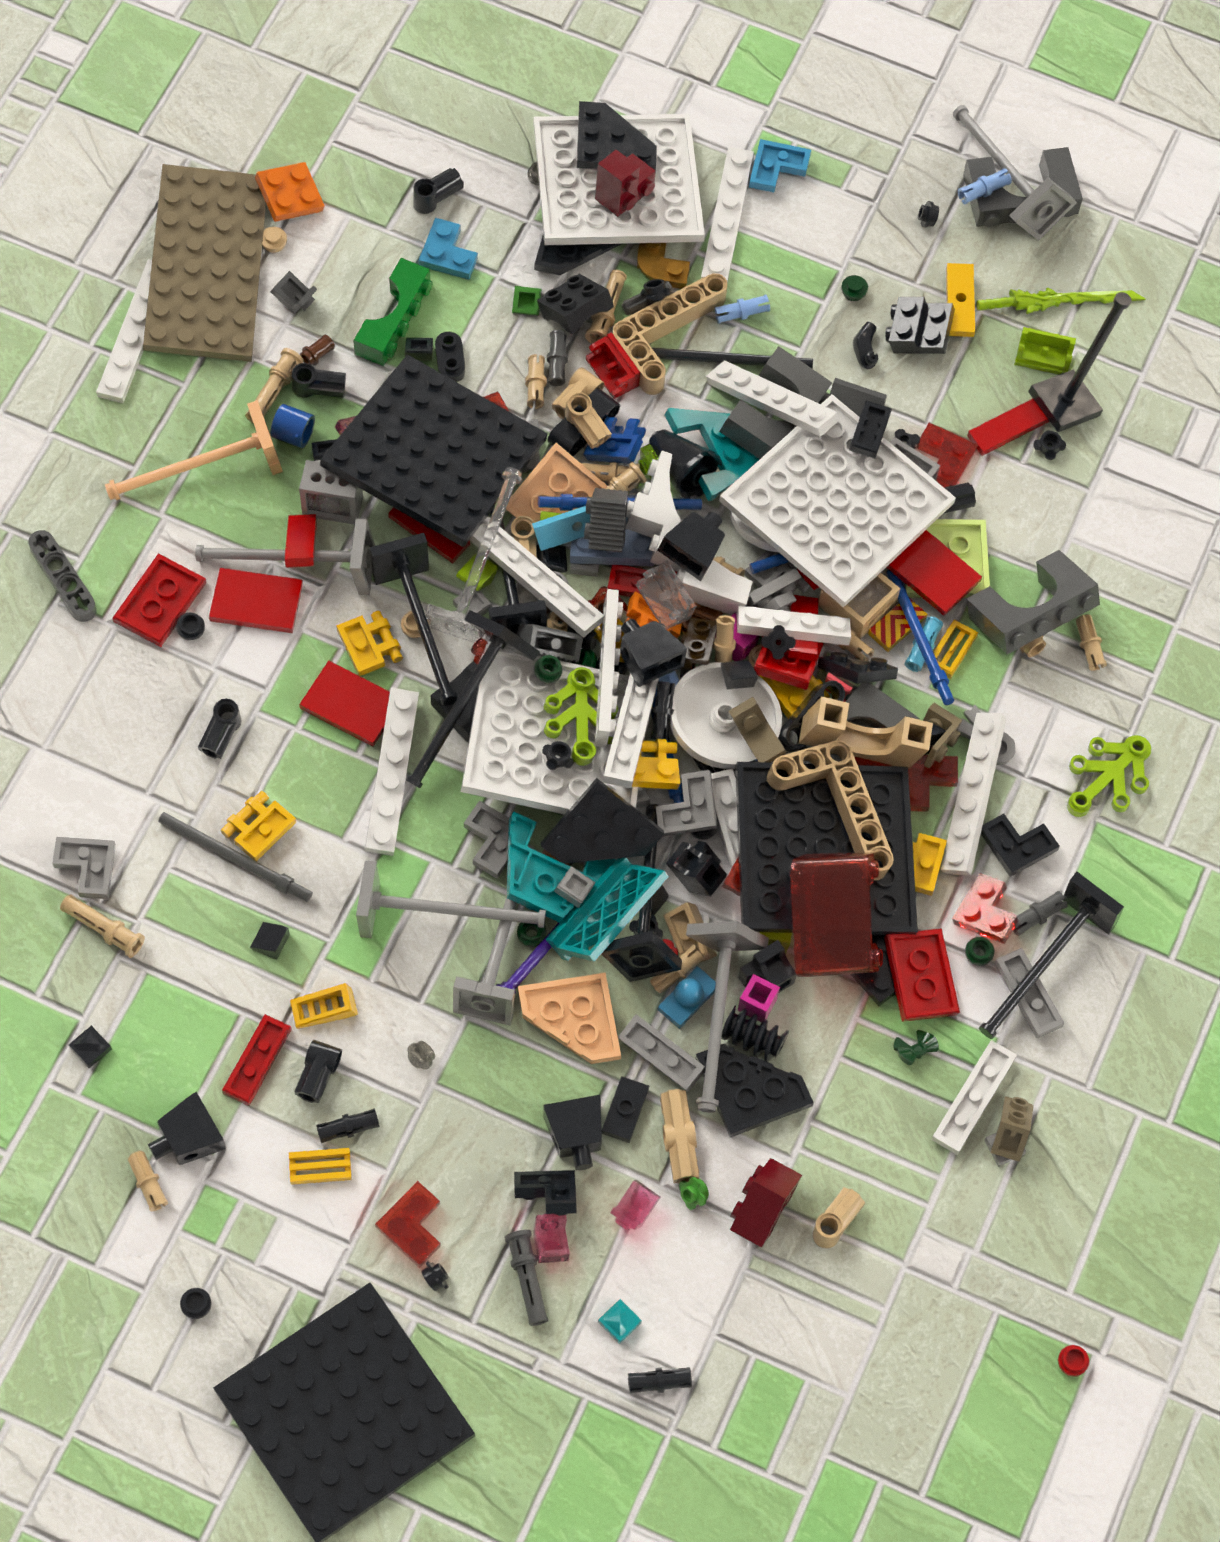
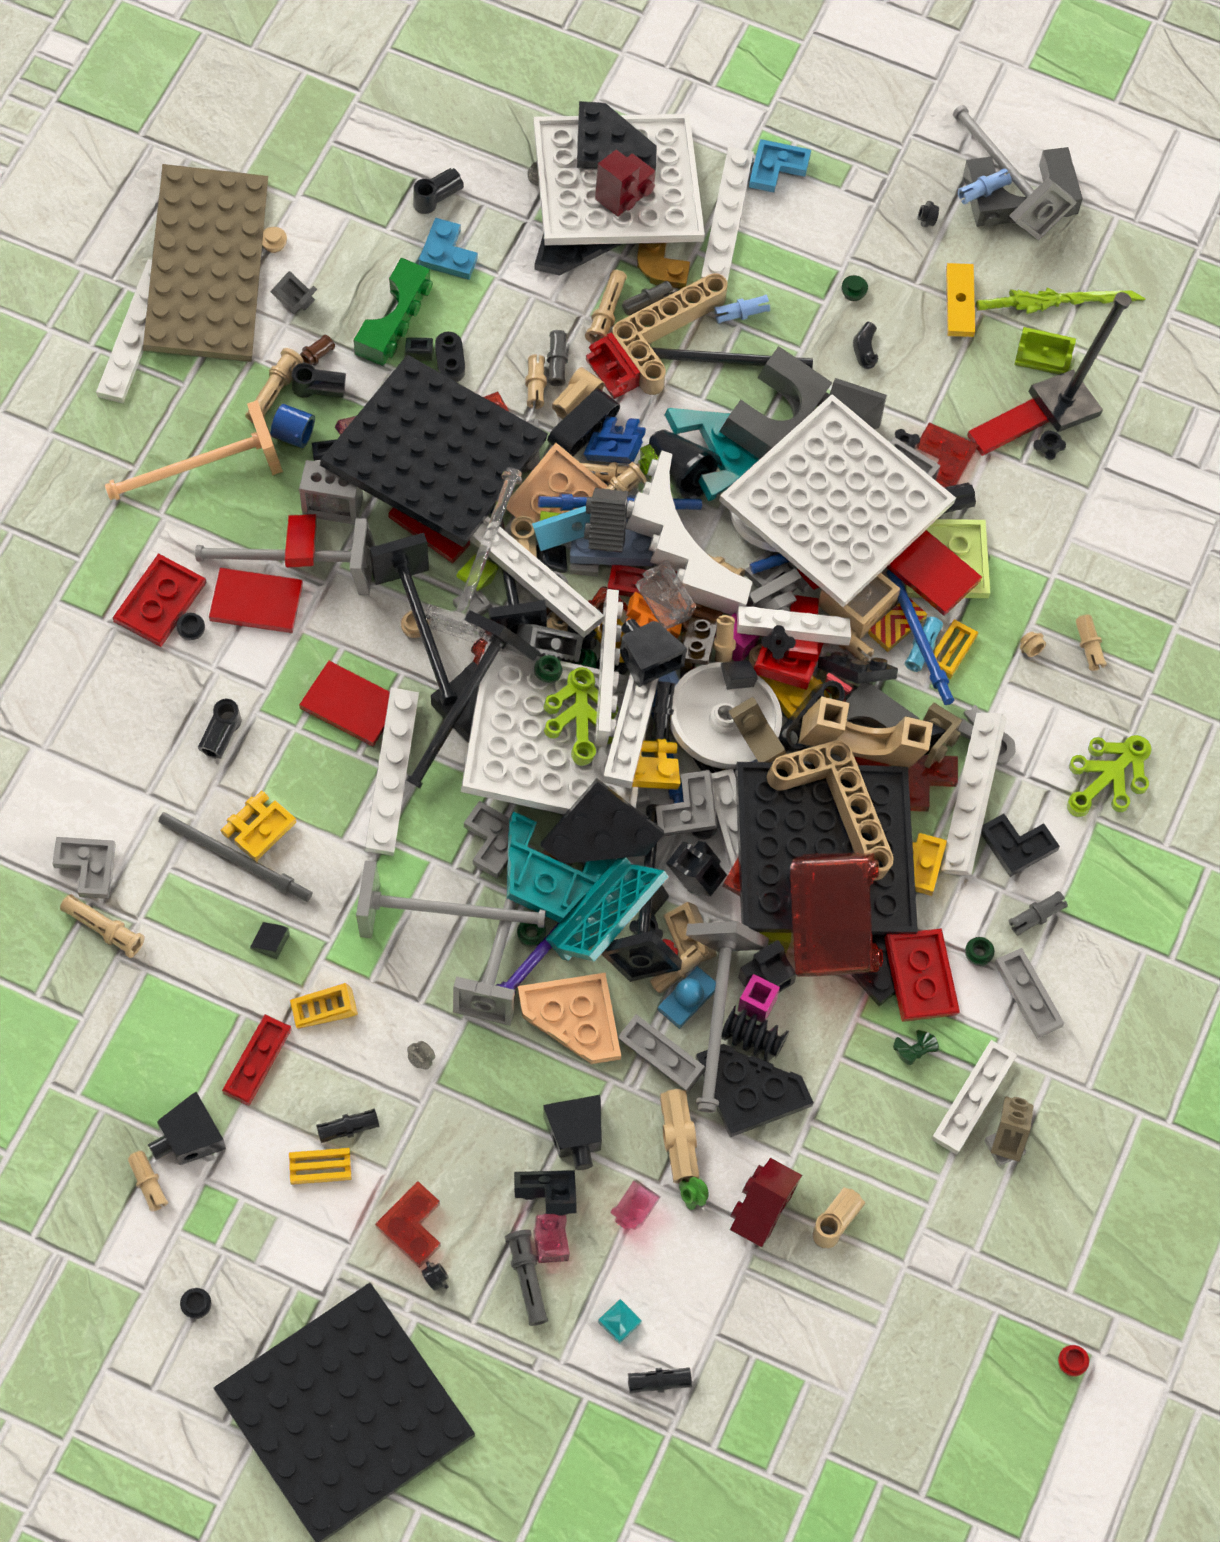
(60, 576): dark grey beam -> none
(90, 1047): black tile -> none
(289, 191): orange plate -> none
(319, 1064): black piece -> none
(361, 646): yellow plate -> none
(526, 300): bright green slope -> none
(560, 749): black plate -> none
(574, 887): light grey tile -> none
(575, 302): black brick -> none
(588, 421): tan piece -> none
(625, 1109): black plate -> none
(655, 290): black plate -> none
(694, 543): black torso -> none
(773, 398): white plate -> none
(870, 429): black plate -> none
(919, 326): plate -> none
(979, 910): clear red plate -> none
(1016, 626): dark grey arch -> none
(1092, 905): black tile -> none

